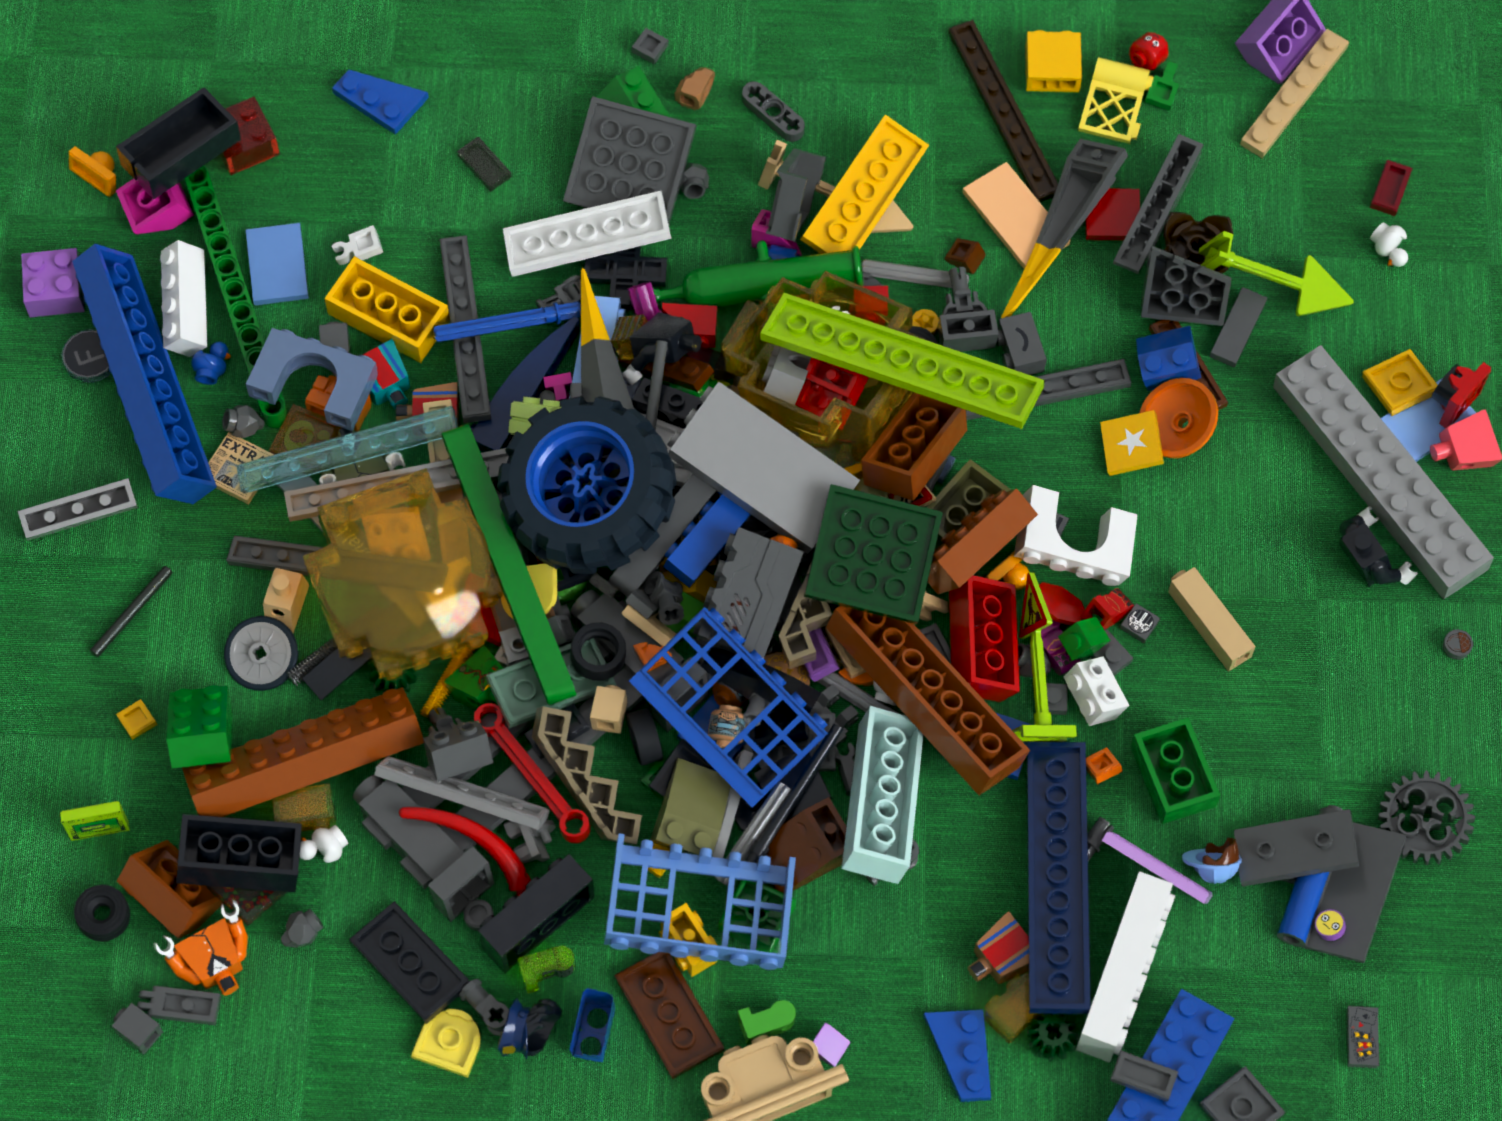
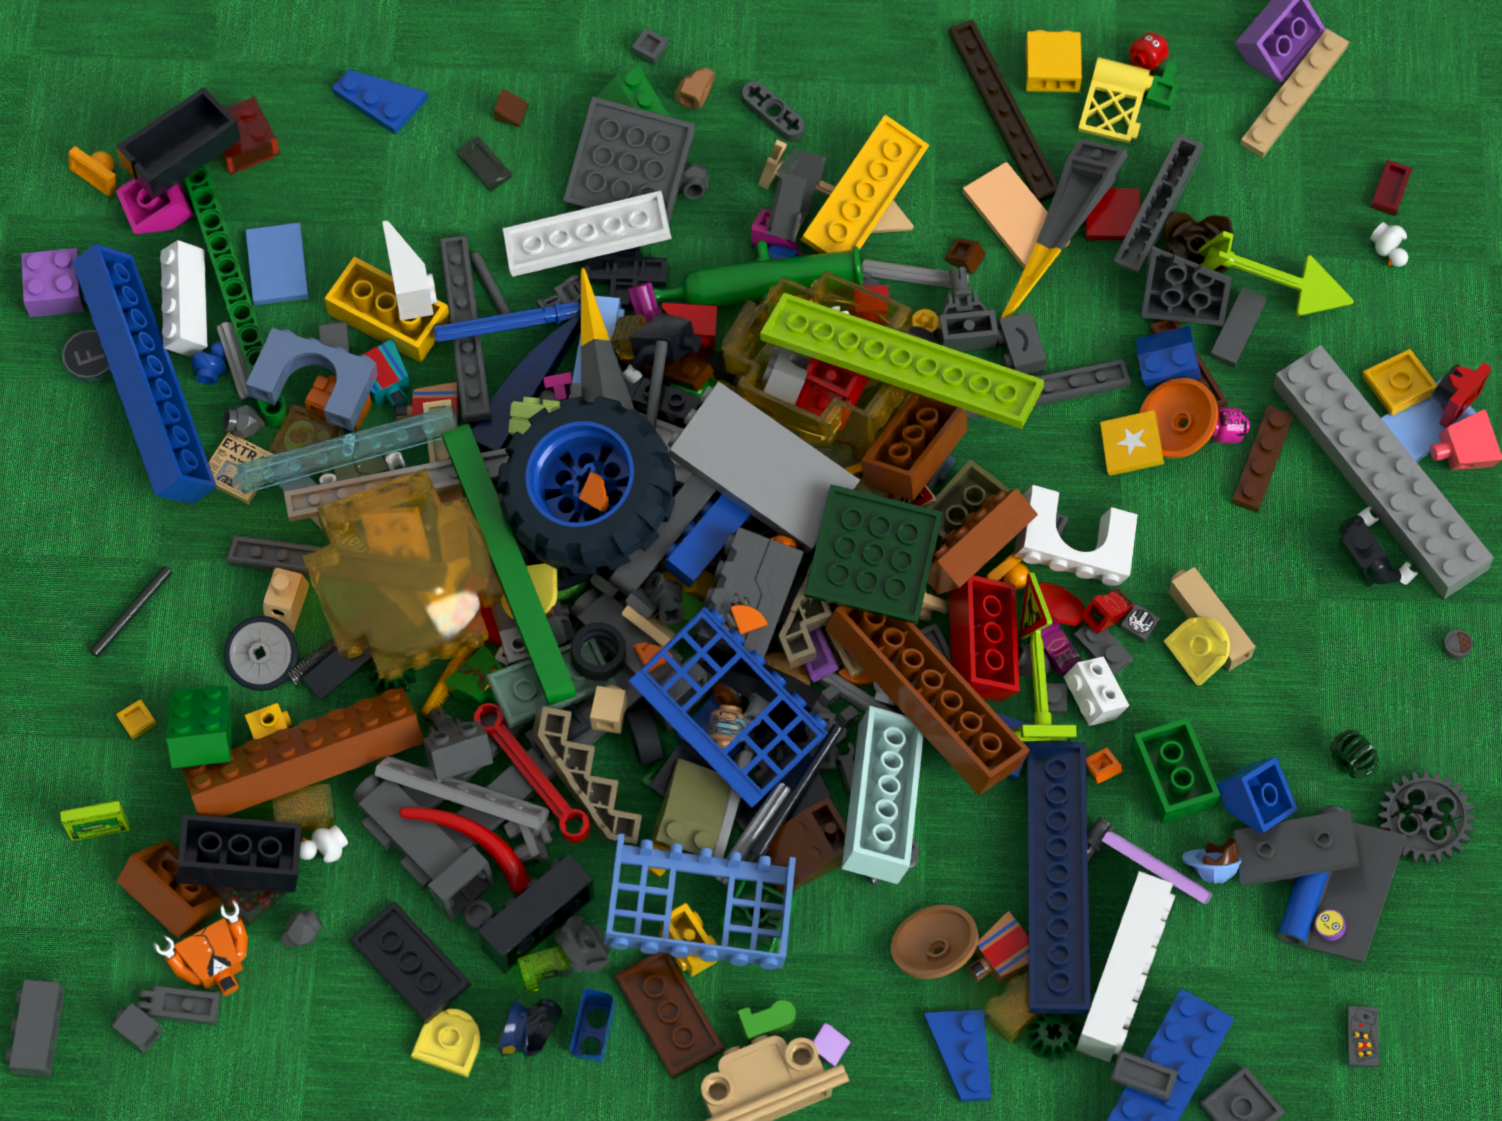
(35, 1028): none -> dark grey brick
(77, 509): light grey brick -> none
(102, 929): black tyre -> none
(234, 358): none -> light grey axle
(267, 721): none -> yellow brick
(362, 245): white plate -> none
(412, 285): none -> white slope
(485, 1005): dark grey connector -> none
(489, 283): none -> dark grey bar
(510, 109): none -> reddish brown slope
(583, 945): none -> dark grey plate
(594, 492): none -> orange tile
(747, 619): none -> orange tile
(934, 941): none -> medium nougat dish
(1084, 638): green brick -> none
(1200, 647): none -> light yellow tile
(1231, 426): none -> dark pink head
(1258, 794): none -> blue slope
(1262, 459): none -> reddish brown plate
(1354, 754): none -> dark green gear

